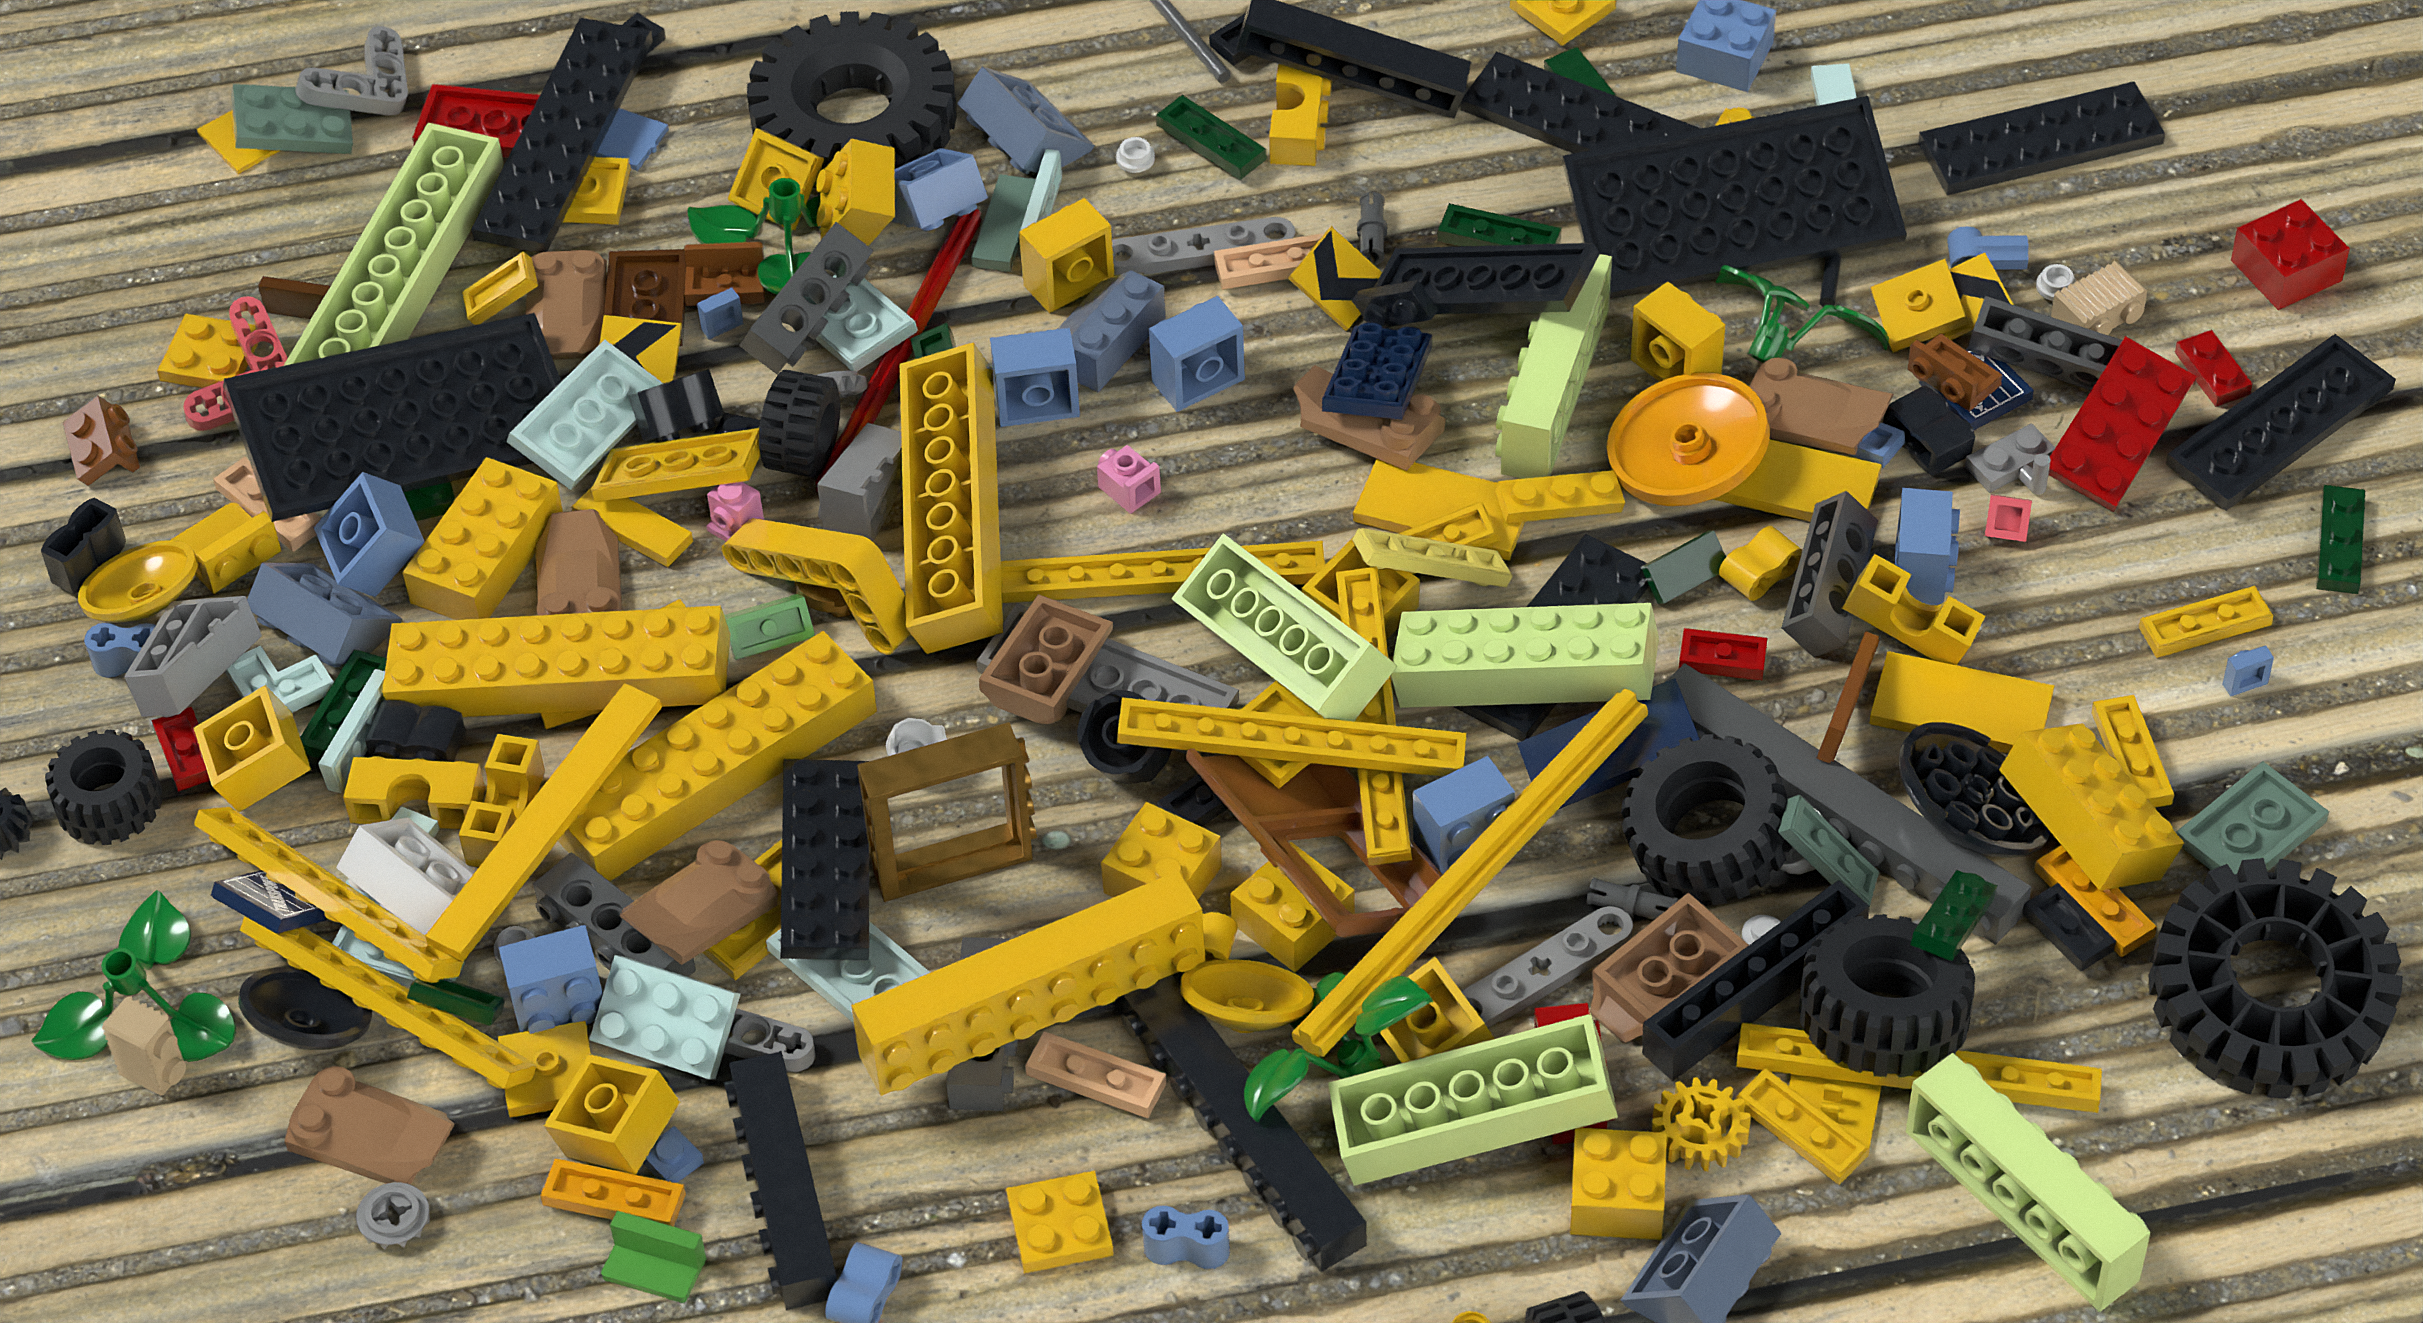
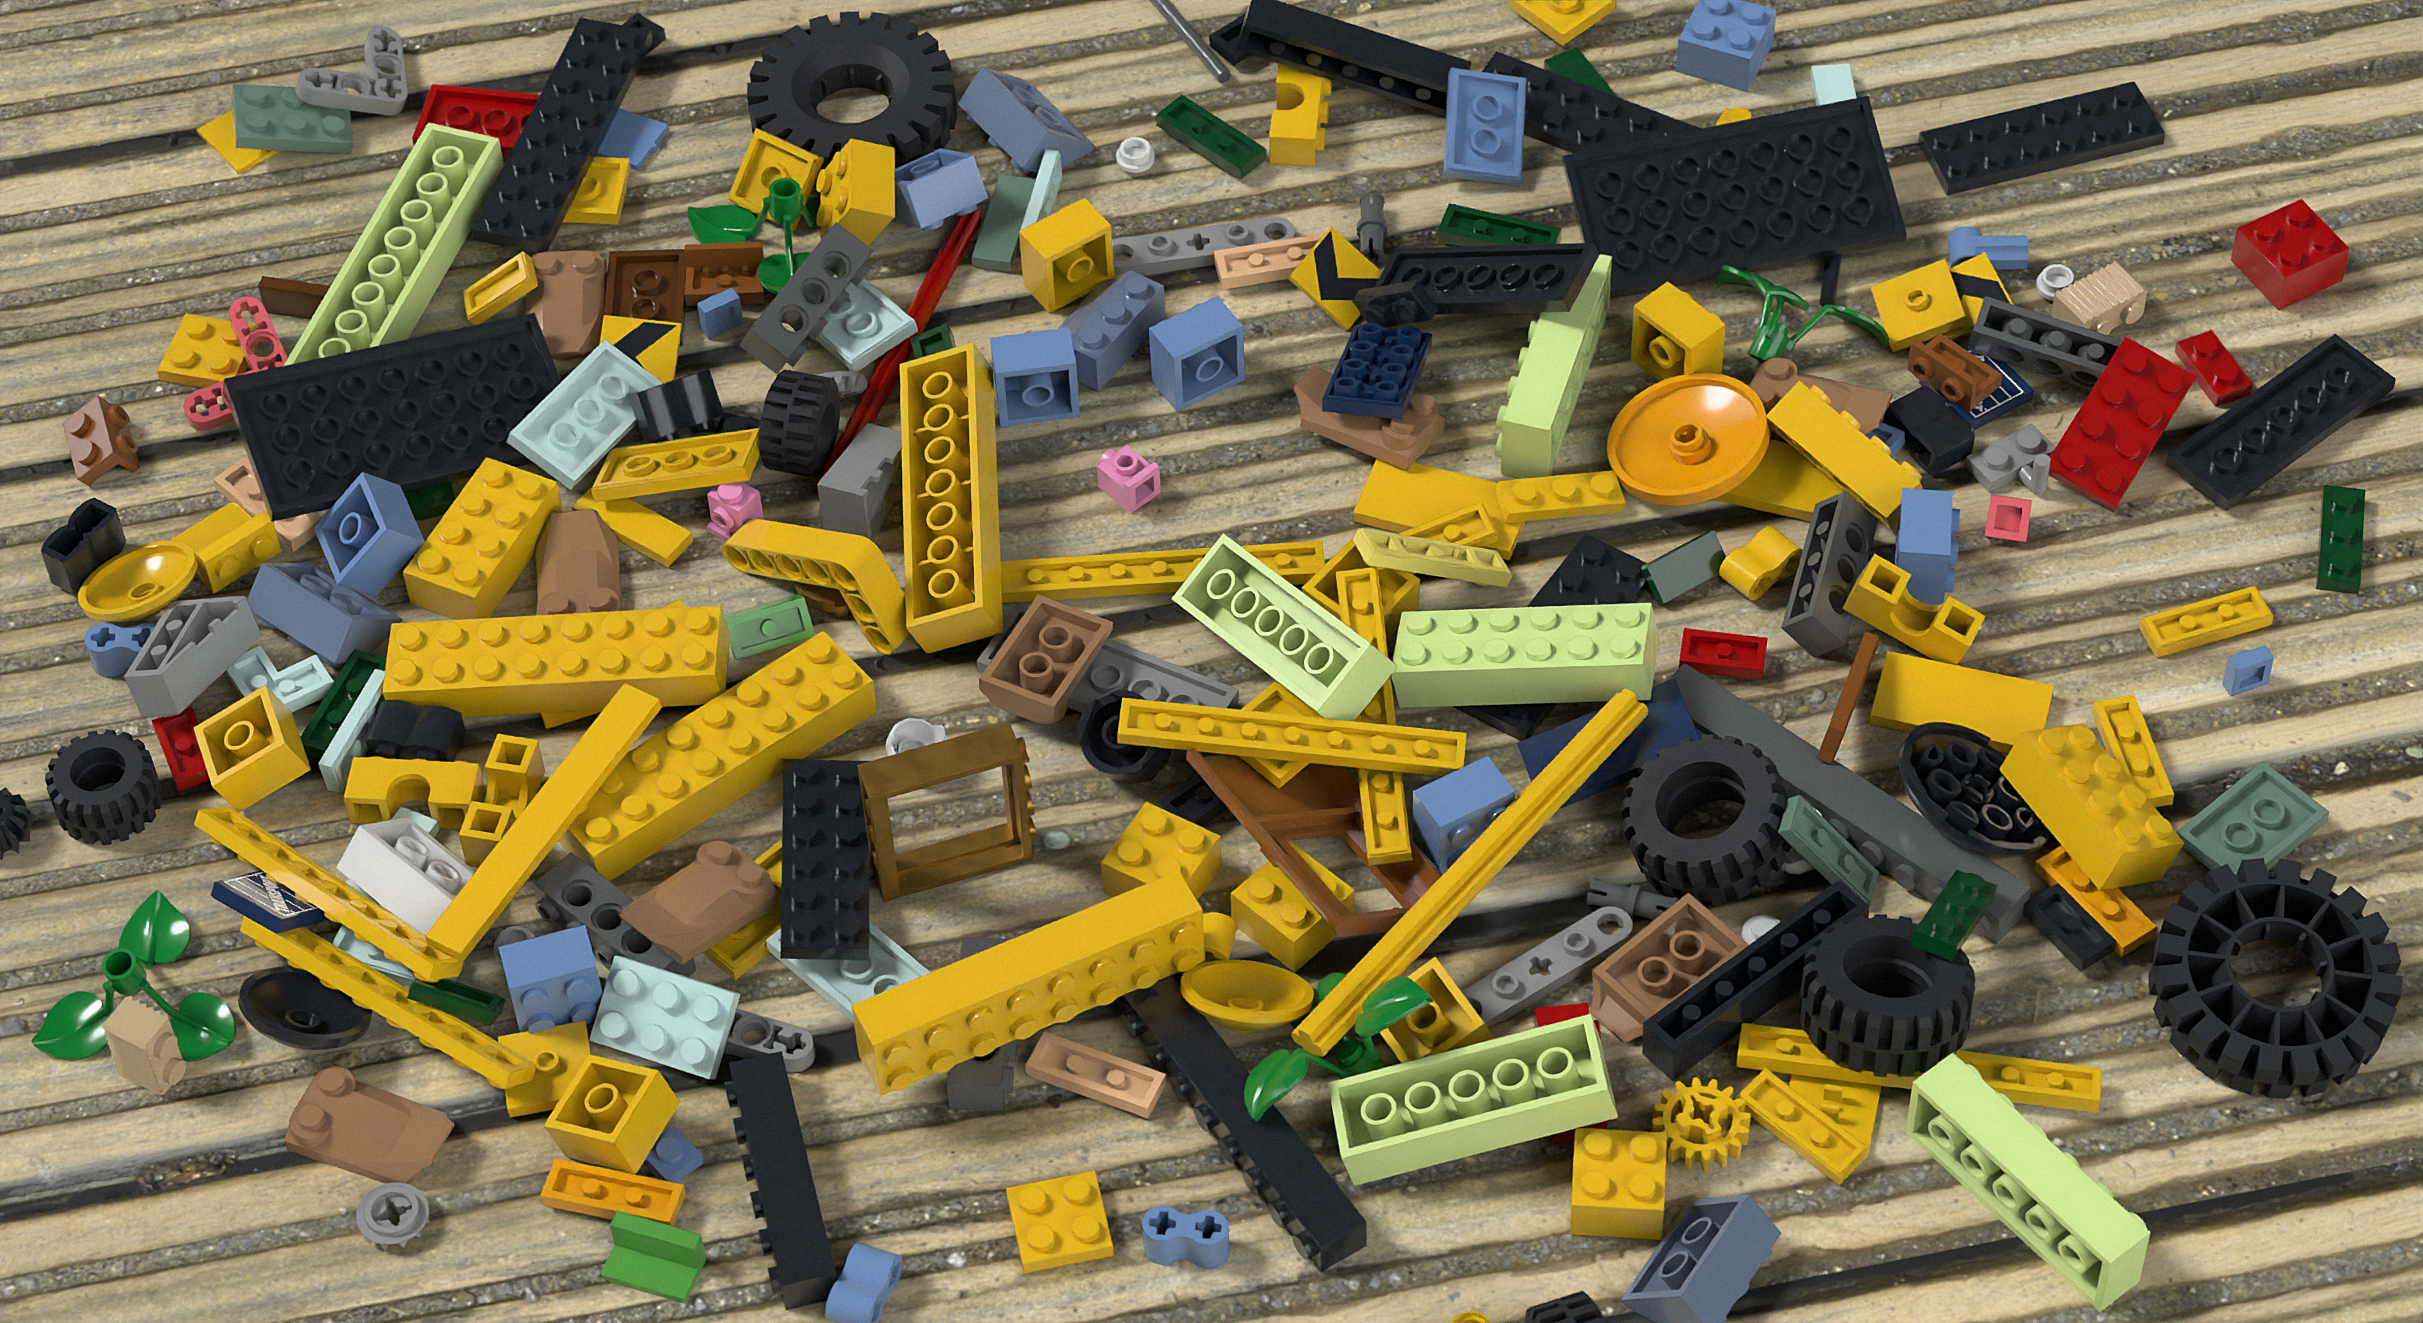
(1484, 127): none -> medium blue tile
(1843, 452): none -> yellow brick

